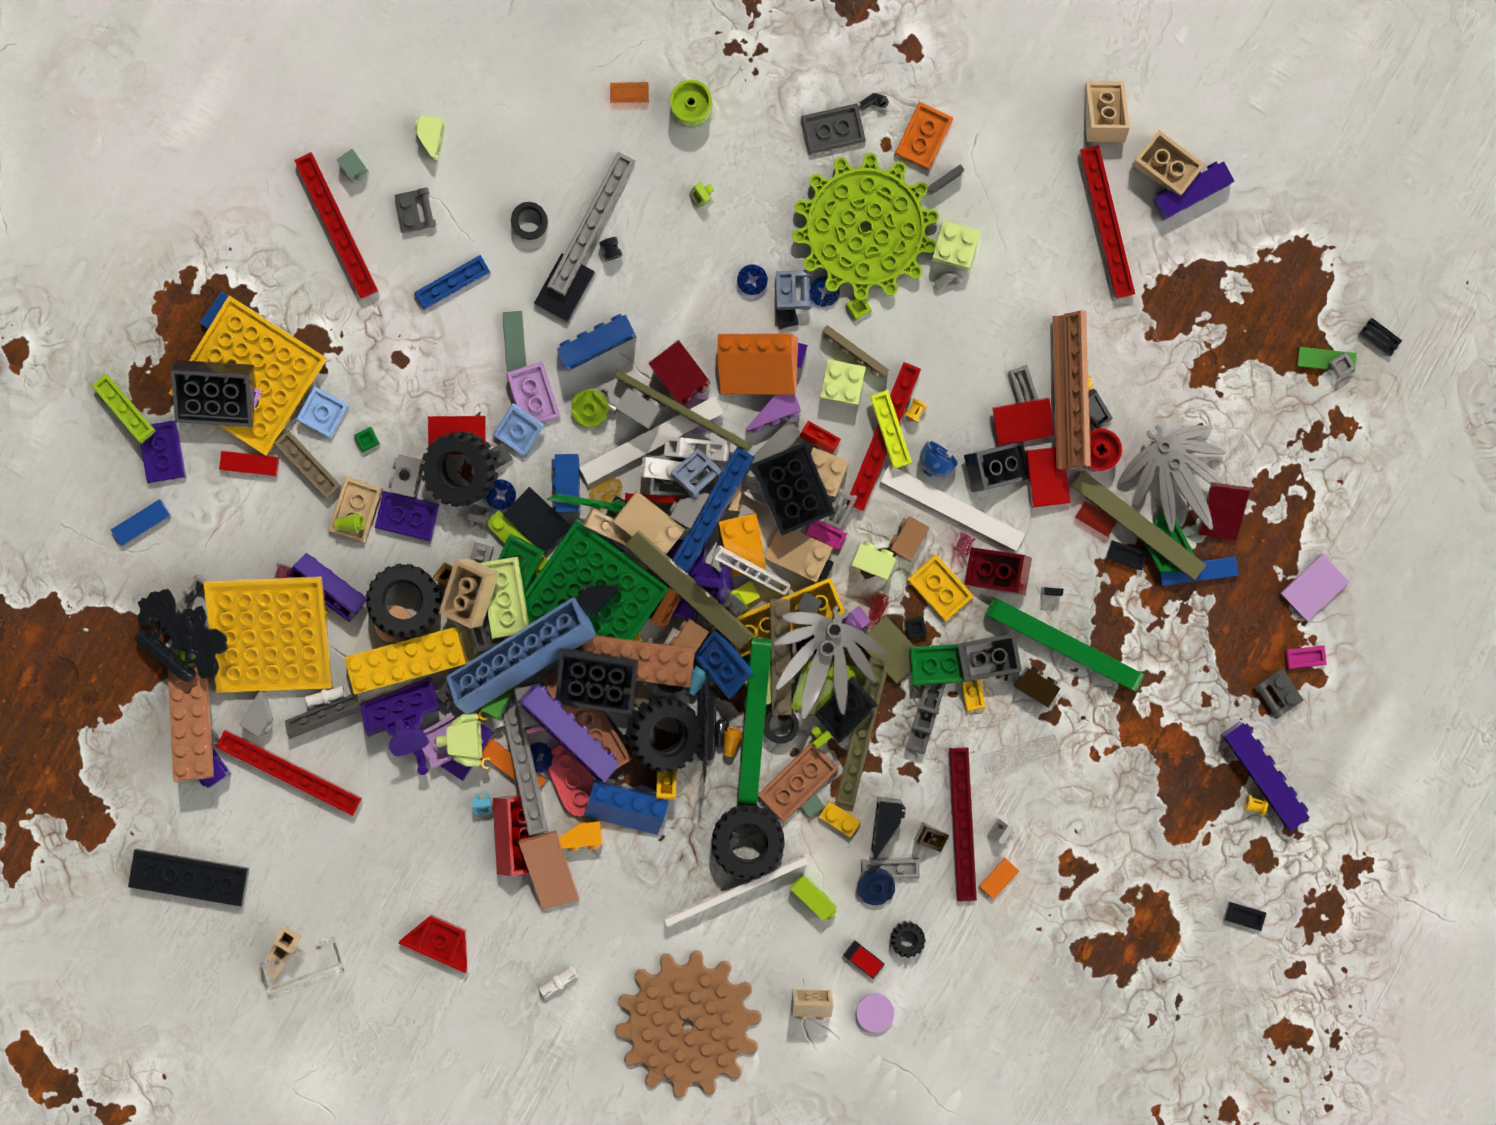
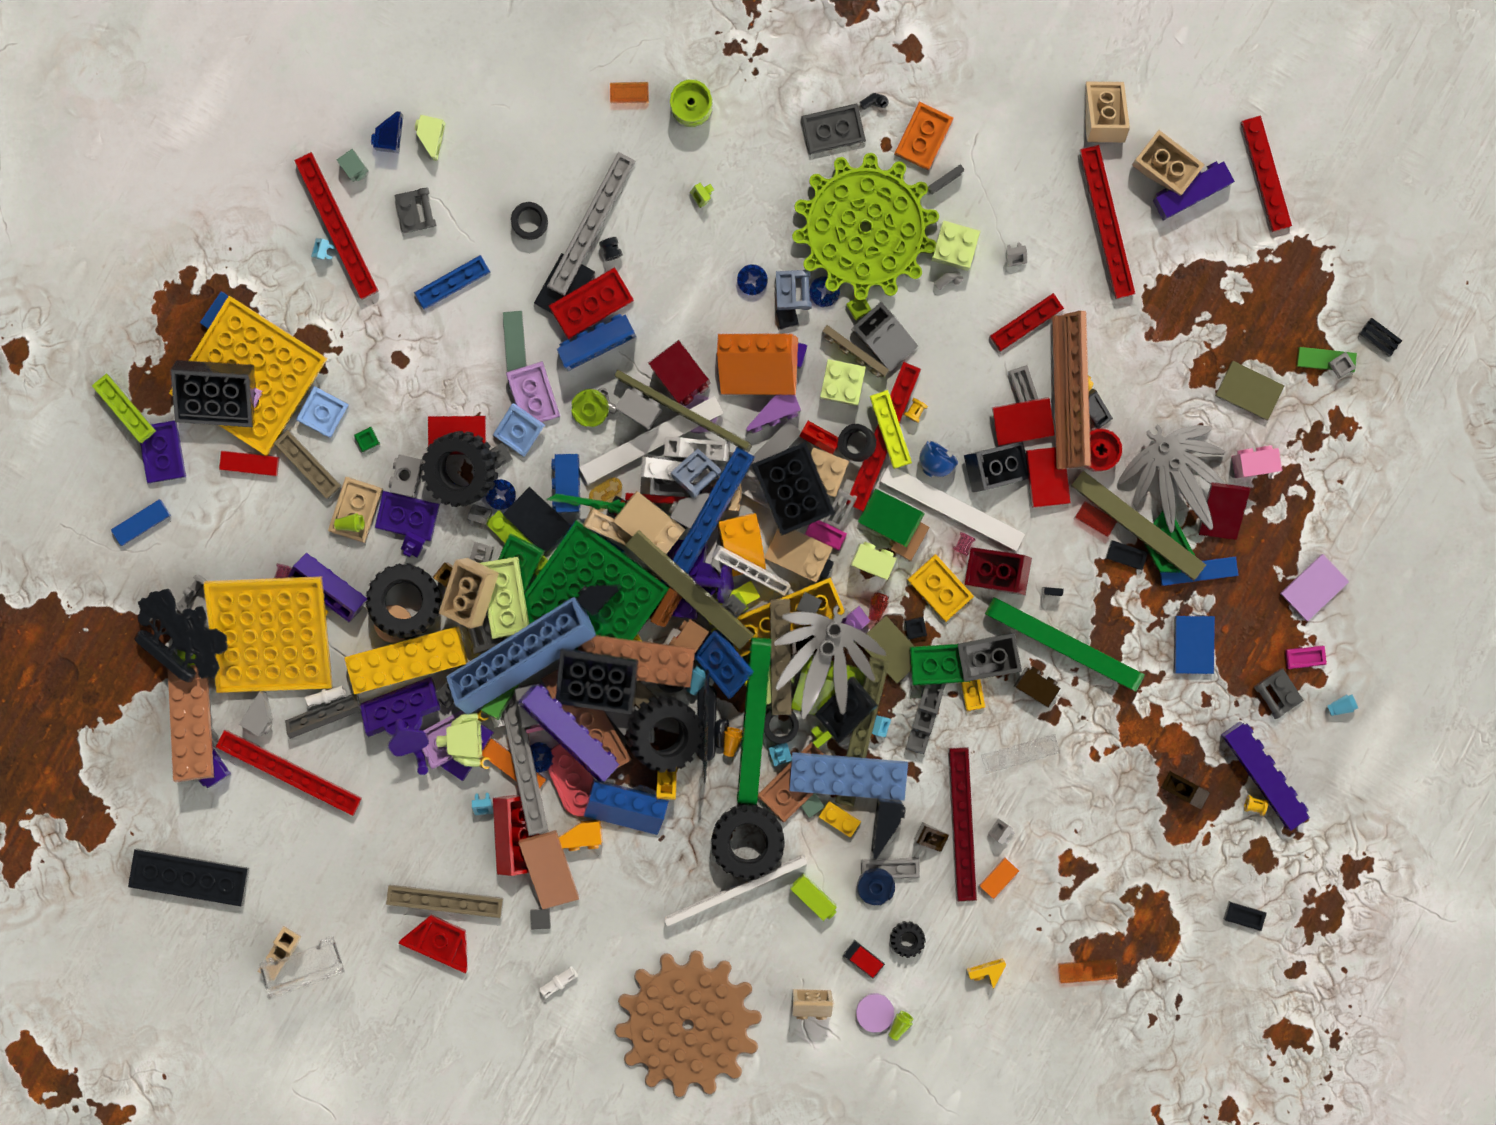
(320, 249): none -> medium azure tile
(388, 134): none -> clear blue slope
(412, 545): none -> dark purple tile
(444, 901): none -> dark tan plate
(540, 919): none -> dark grey tile
(591, 303): none -> red tile
(780, 754): none -> medium azure tile
(844, 437): none -> black tyre
(848, 776): none -> medium blue plate
(881, 726): none -> medium azure tile
(885, 336): none -> slope
(891, 517): none -> green tile
(901, 1024): none -> lime cone
(992, 969): none -> yellow slope
(1016, 255): none -> light grey tile
(1026, 322): none -> red tile
(1088, 971): none -> clear orange tile
(1185, 789): none -> dark brown slope
(1194, 644): none -> blue tile
(1249, 390): none -> olive tile
(1255, 463): none -> bright pink brick
(1266, 173): none -> red plate
(1343, 705): none -> medium azure cone

